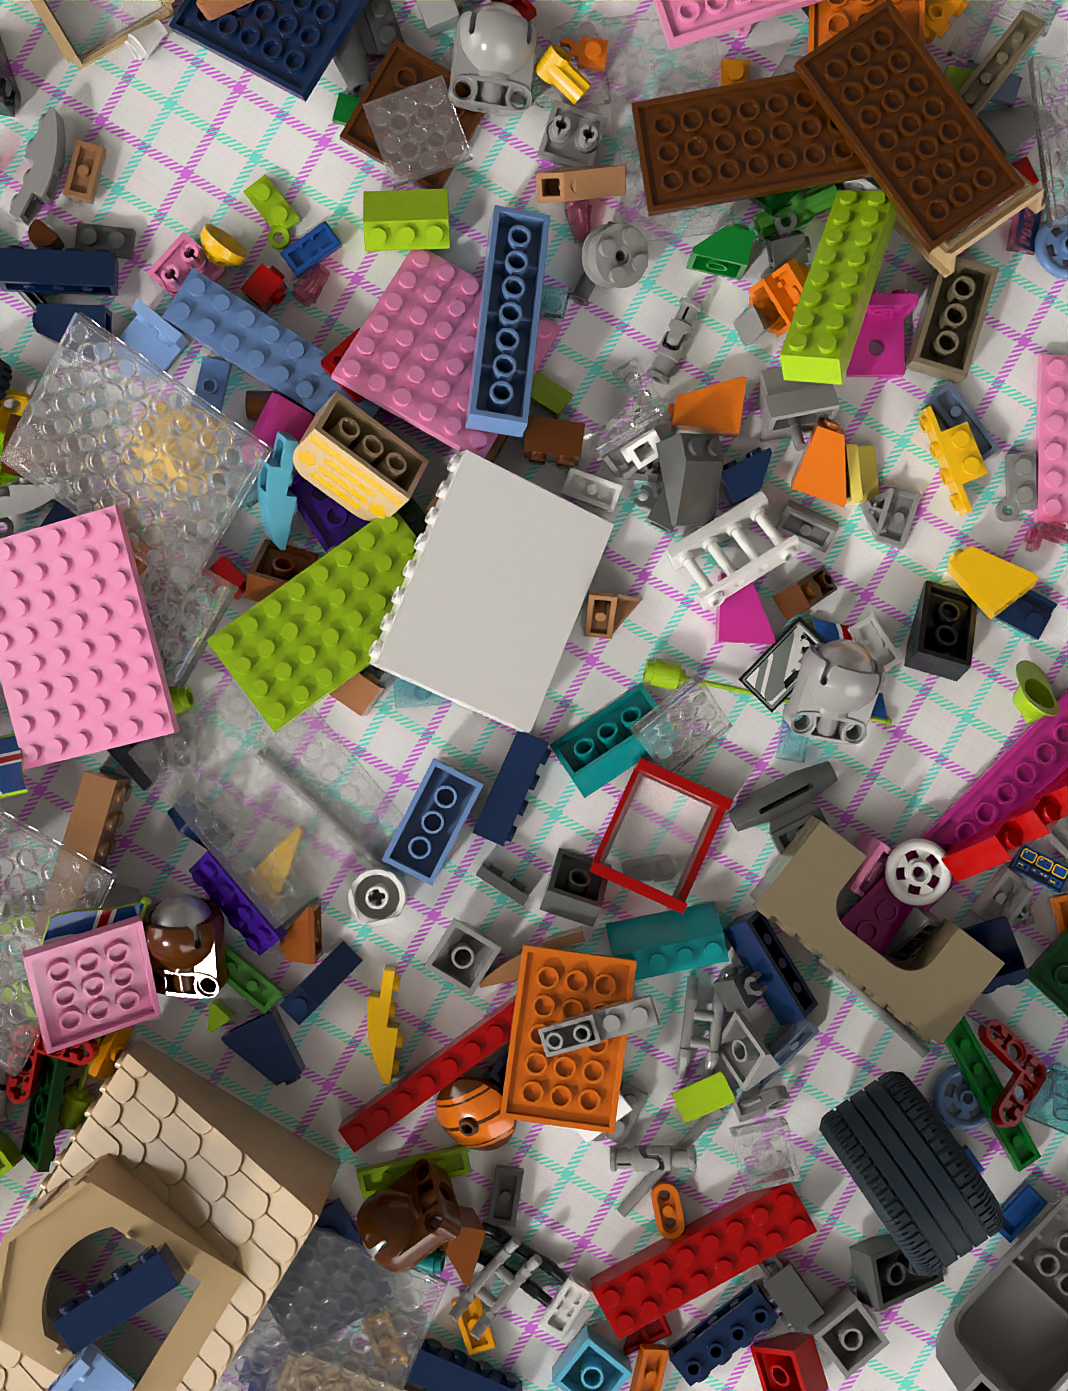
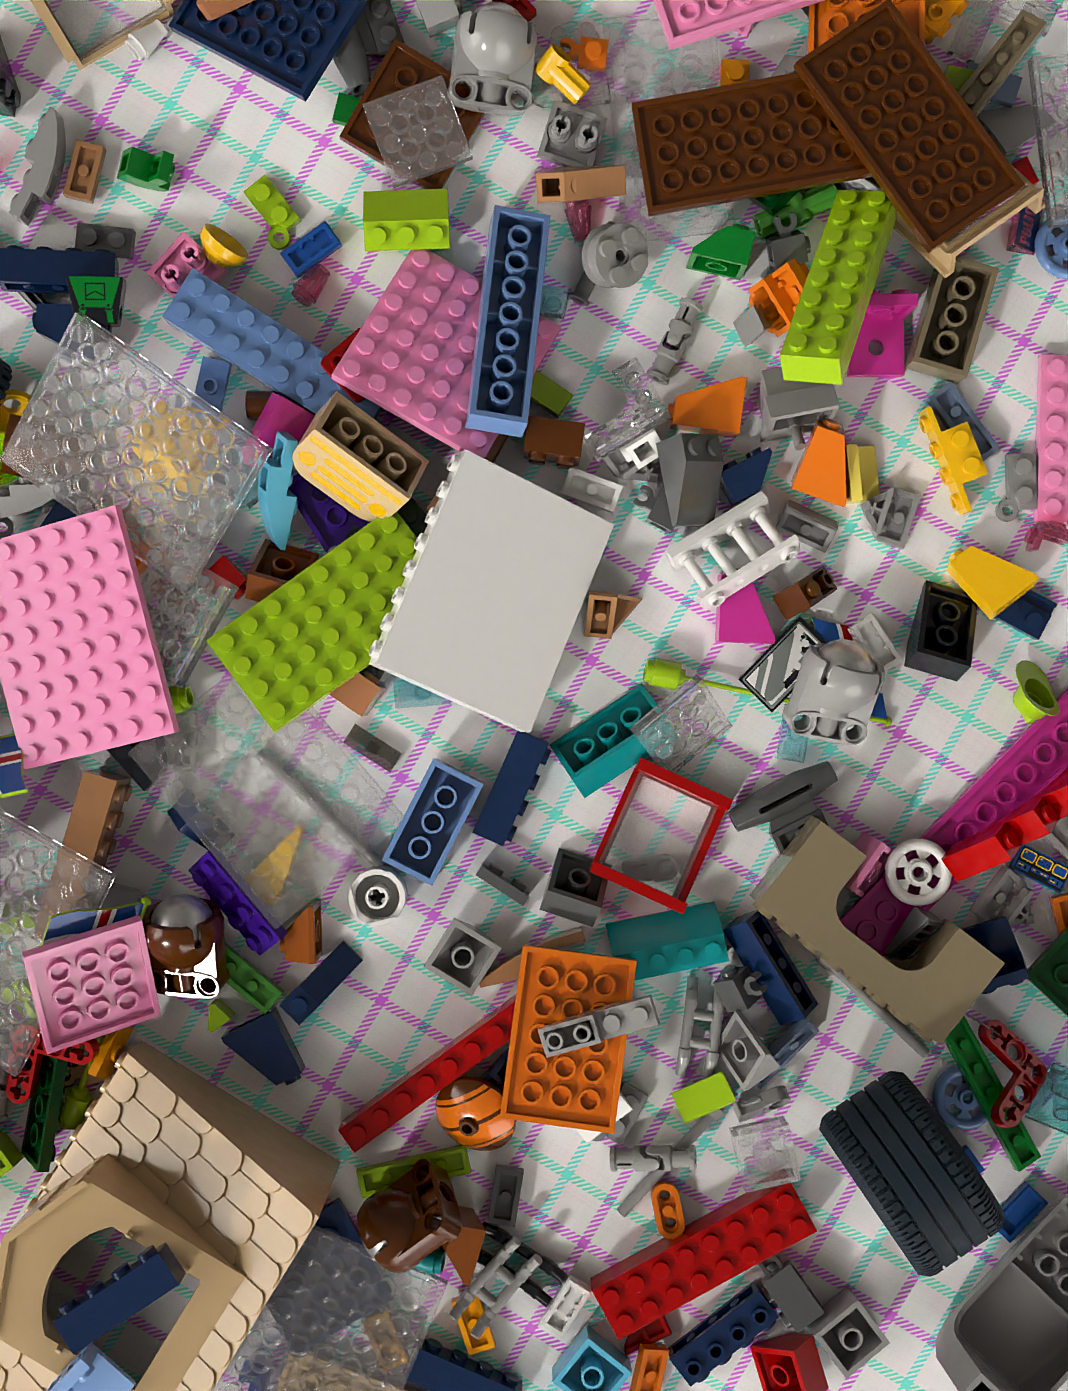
(43, 236): reddish brown brick -> none
(98, 298): none -> torso
(147, 170): none -> green brick
(153, 337): light blue bracket -> none
(265, 287): red brick -> none
(372, 747): none -> clear smoke piece
(383, 1034): yellow slope -> none
(885, 1274): dark grey slope -> none

